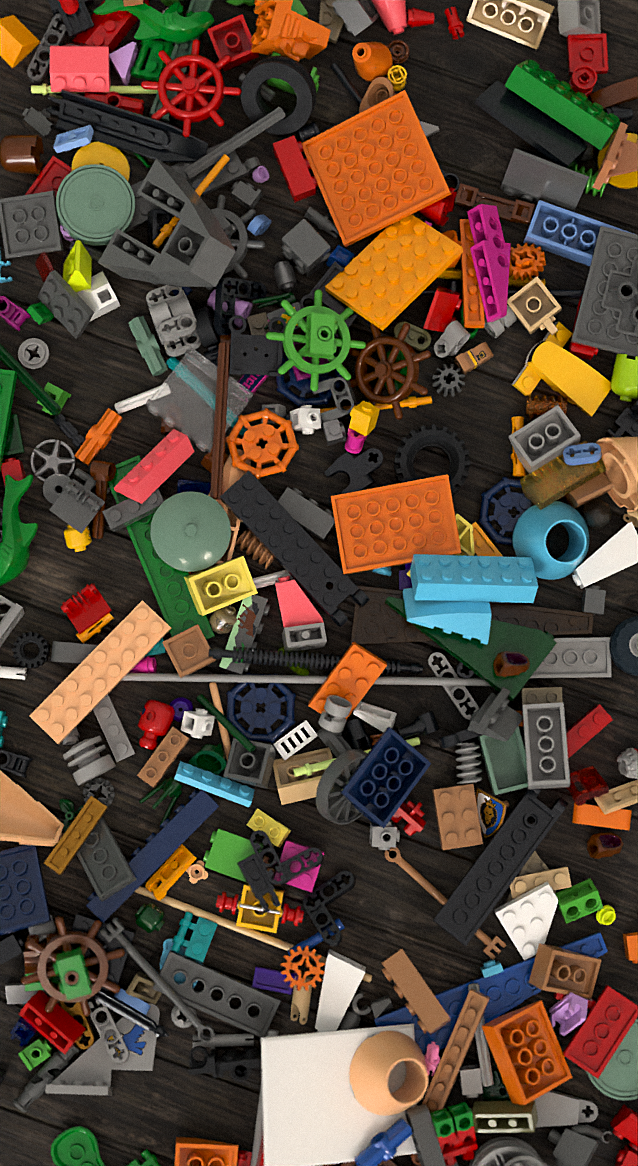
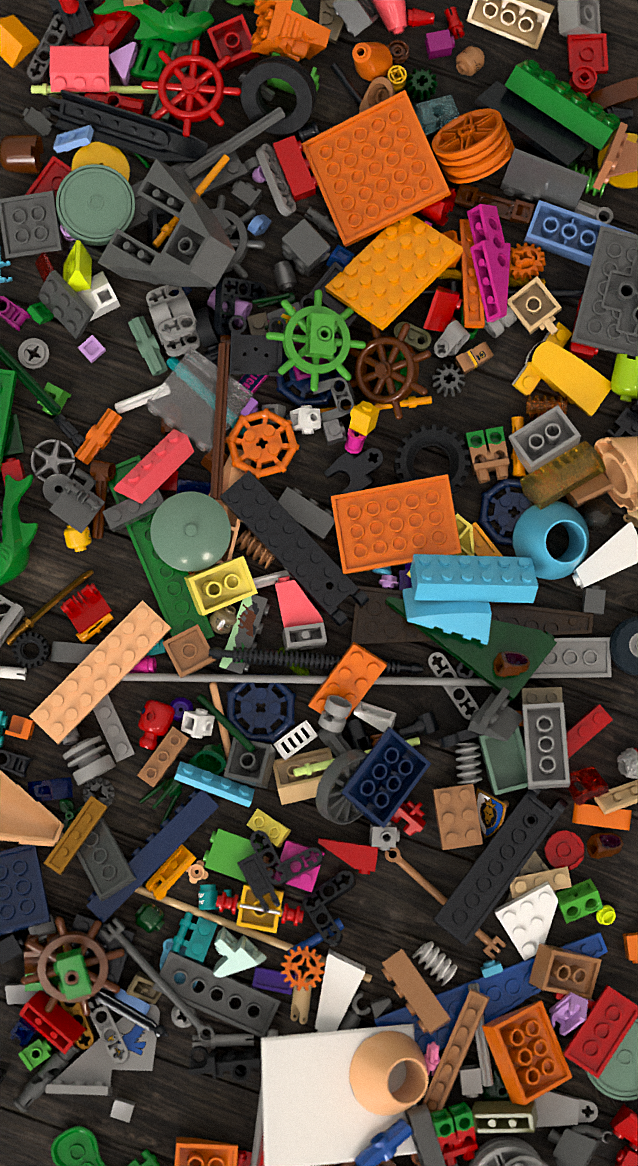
(21, 727): none -> orange panel
(30, 622): none -> pearl gold sword
(51, 789): none -> clear blue slope
(91, 349): none -> lavender plate
(122, 1109): none -> light grey slope
(171, 483): none -> red tile
(208, 896): none -> teal piece
(236, 954): none -> light aqua piece
(250, 407): none -> medium lavender plate
(284, 199): none -> light grey beam
(355, 854): none -> red slope
(388, 582): none -> lavender plate
(428, 87): none -> dark green gear
(436, 962): none -> white piece
(439, 44): none -> magenta brick
(442, 106): none -> clear light blue brick
(470, 61): none -> medium nougat head
(473, 146): none -> orange wheel
(488, 460): none -> medium nougat hips
(564, 849): none -> red tile
(582, 454): medium blue beam -> none
(592, 211): none -> light grey piece

